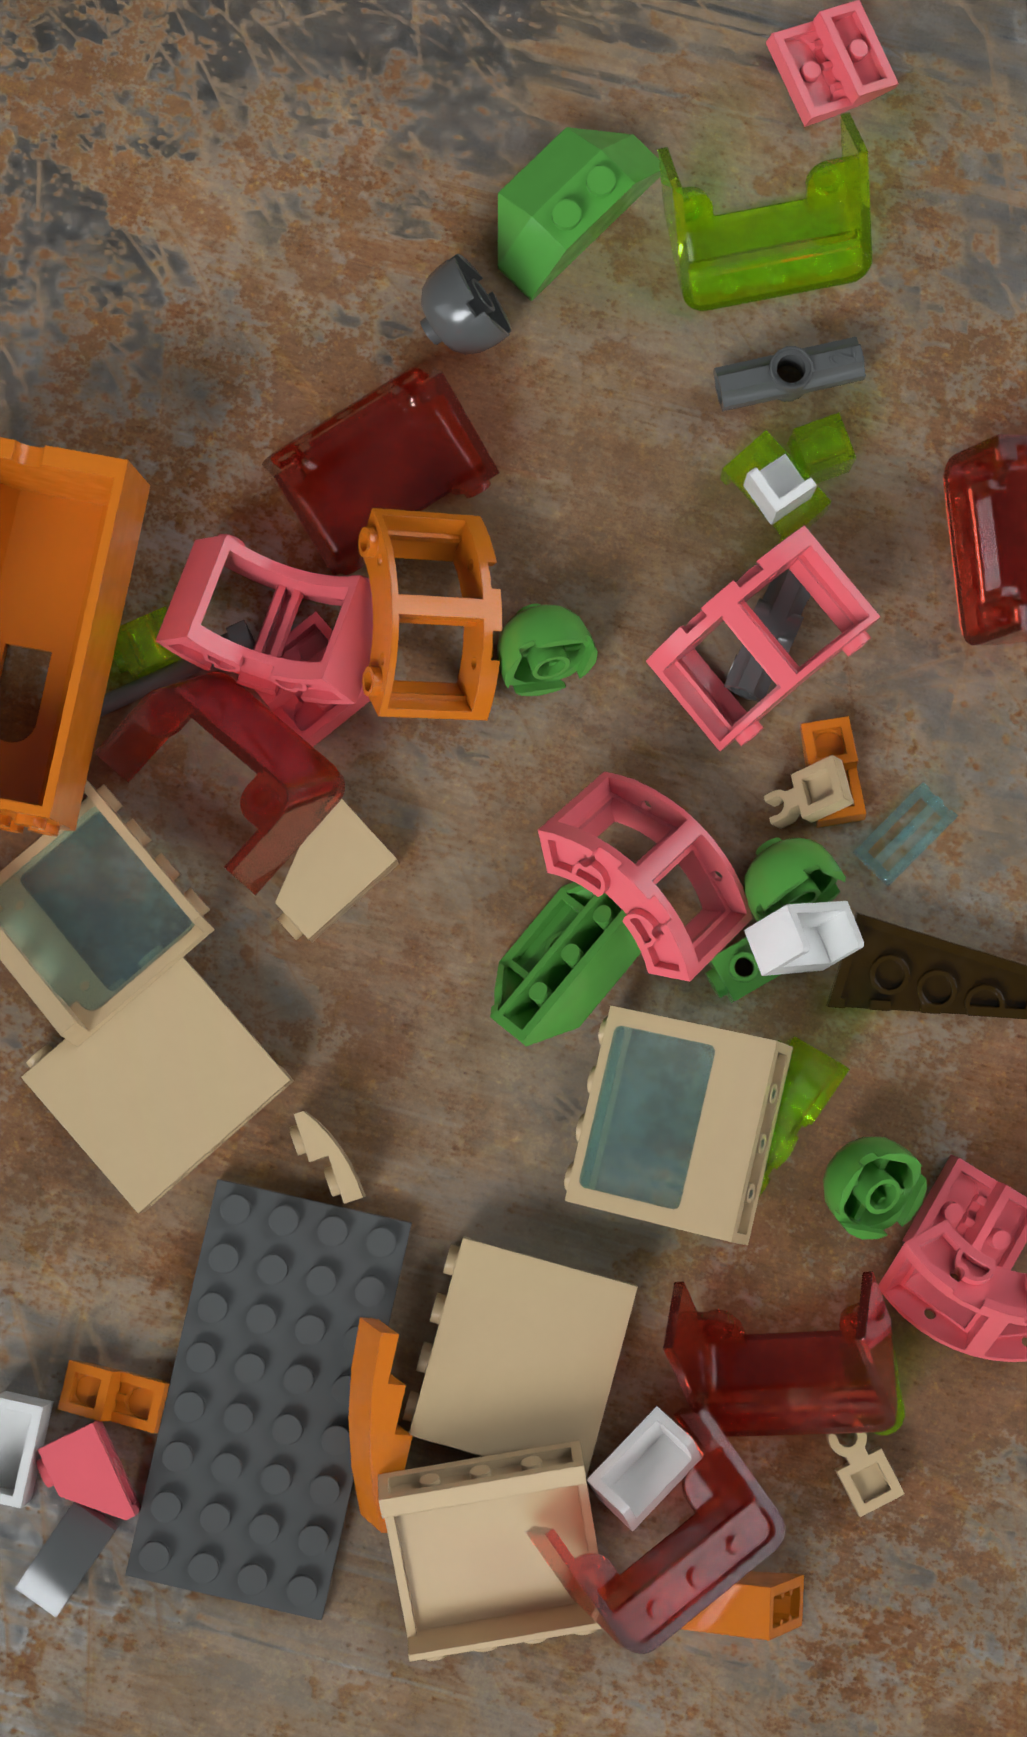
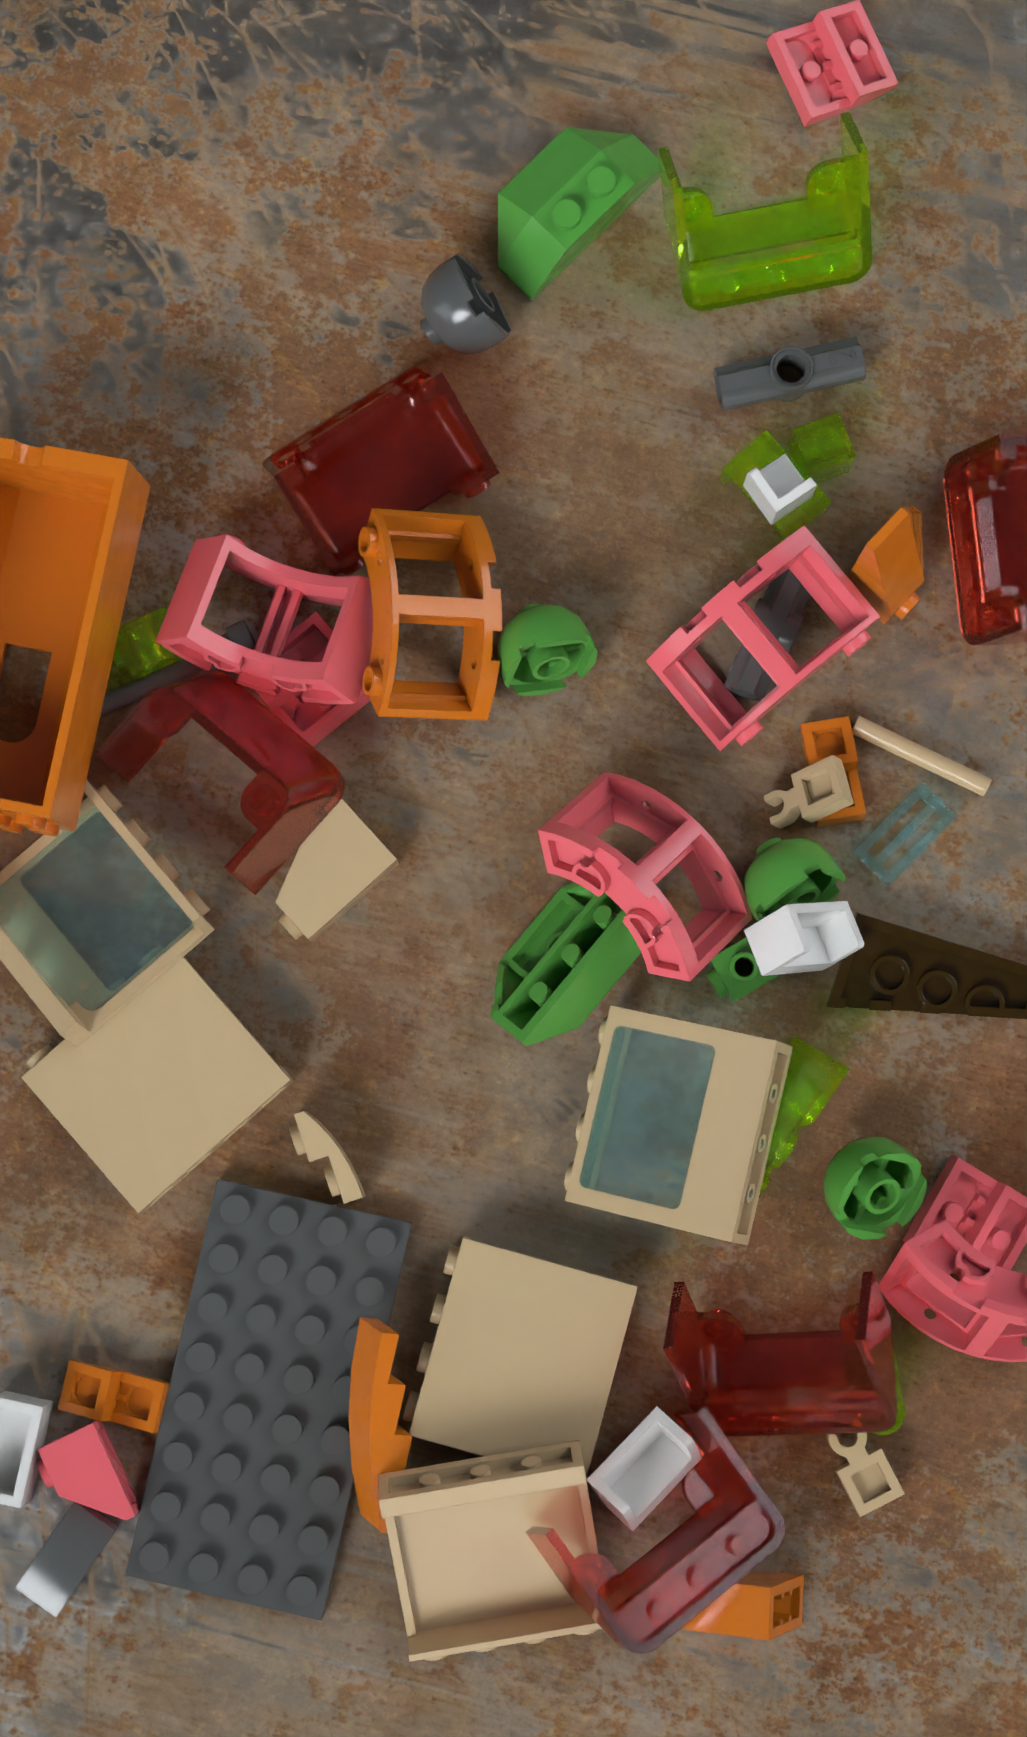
(892, 565): none -> orange wedge
(921, 756): none -> tan piece

